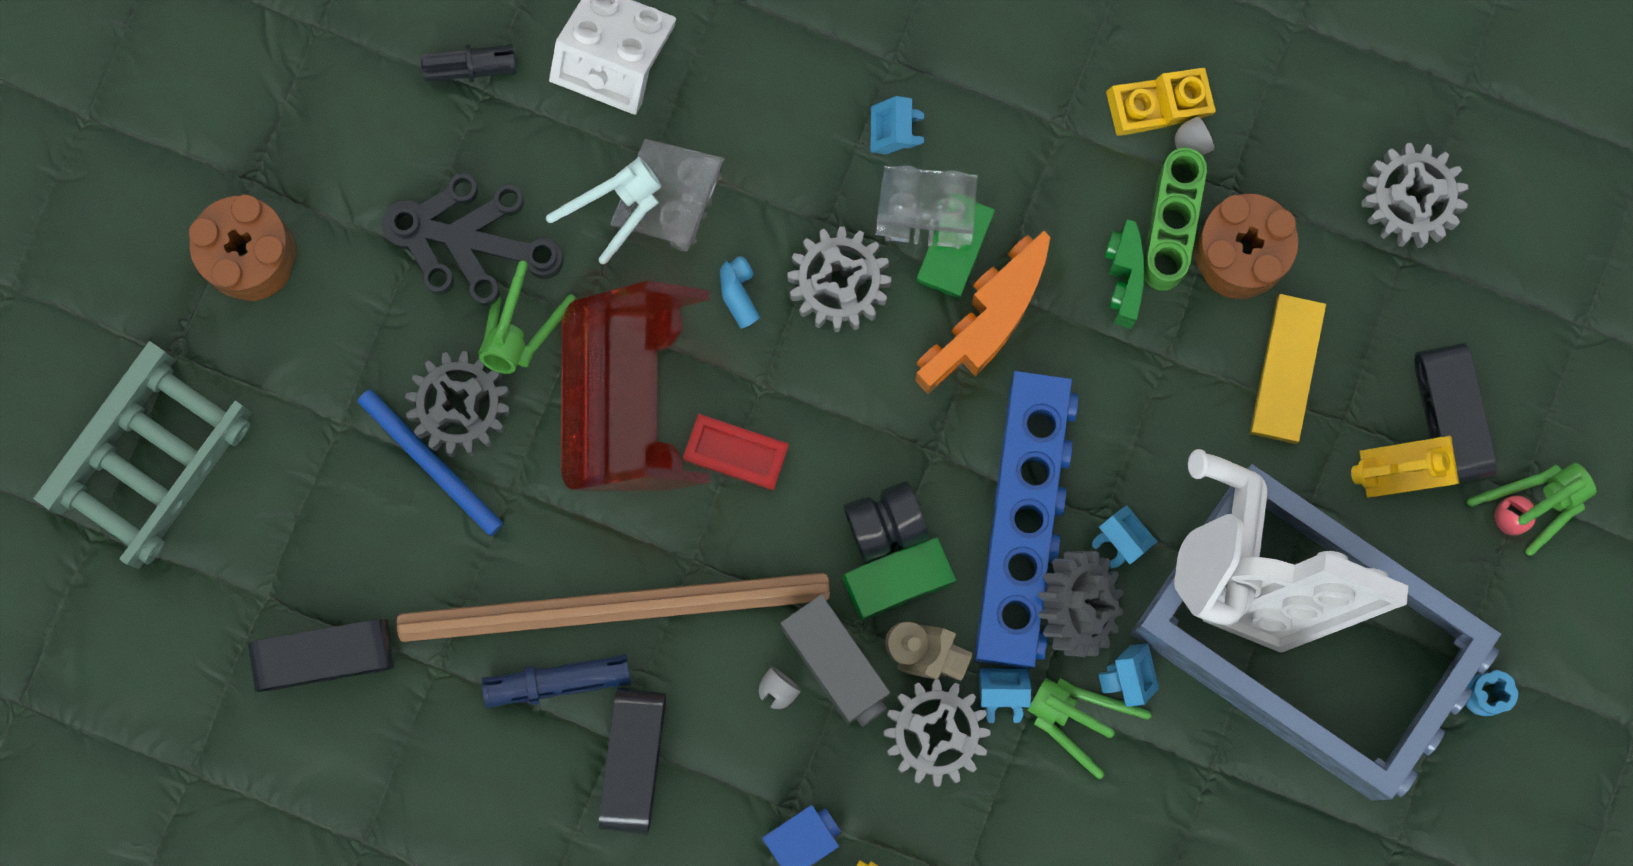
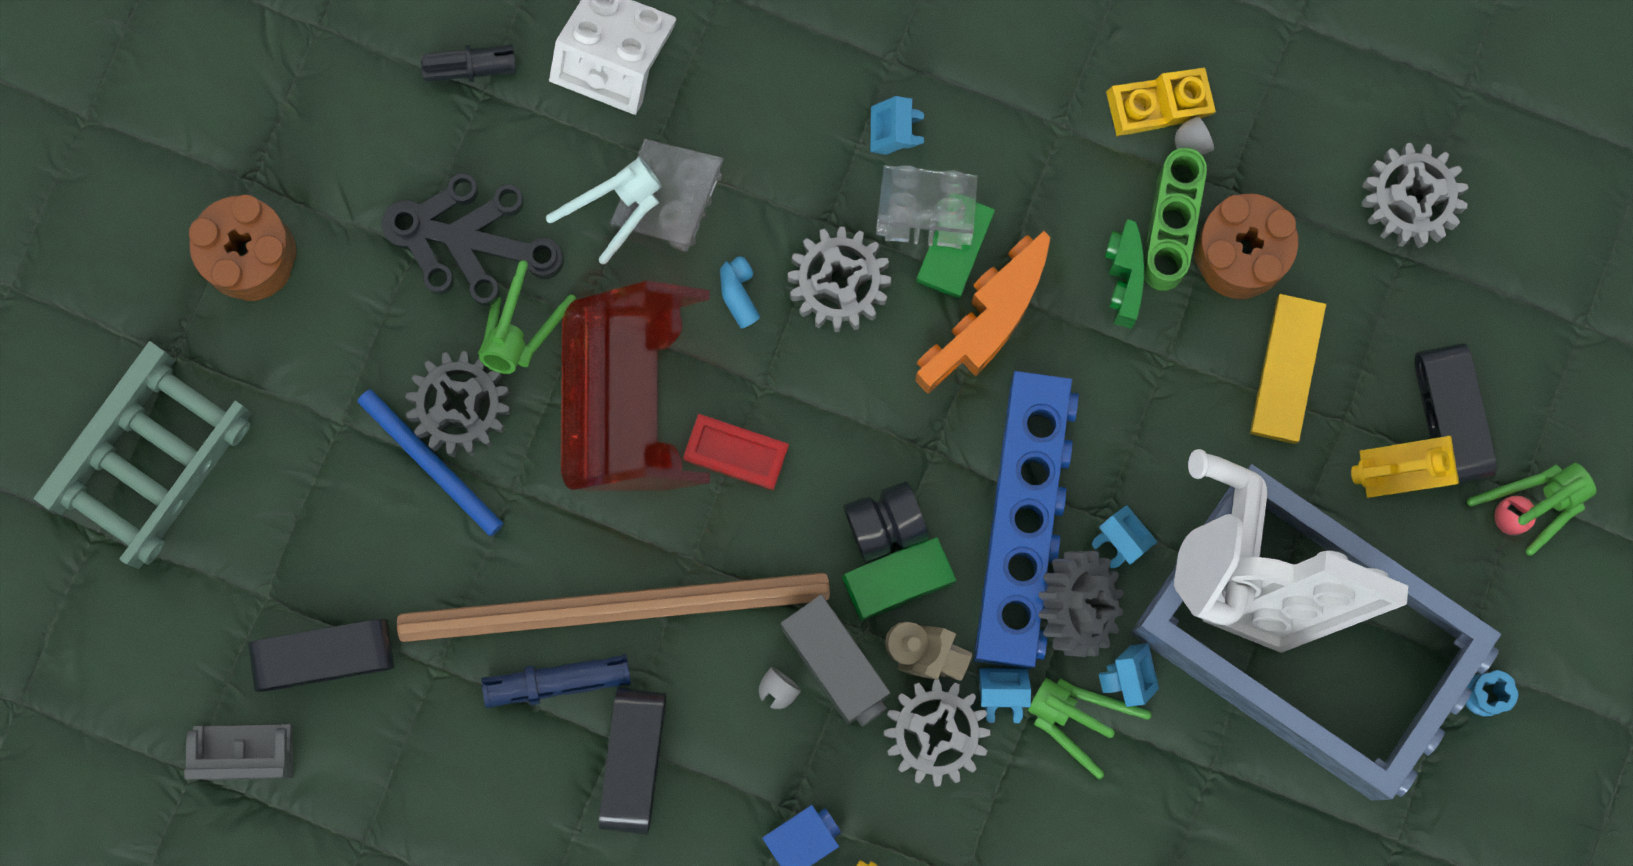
(239, 752): none -> dark grey hinge

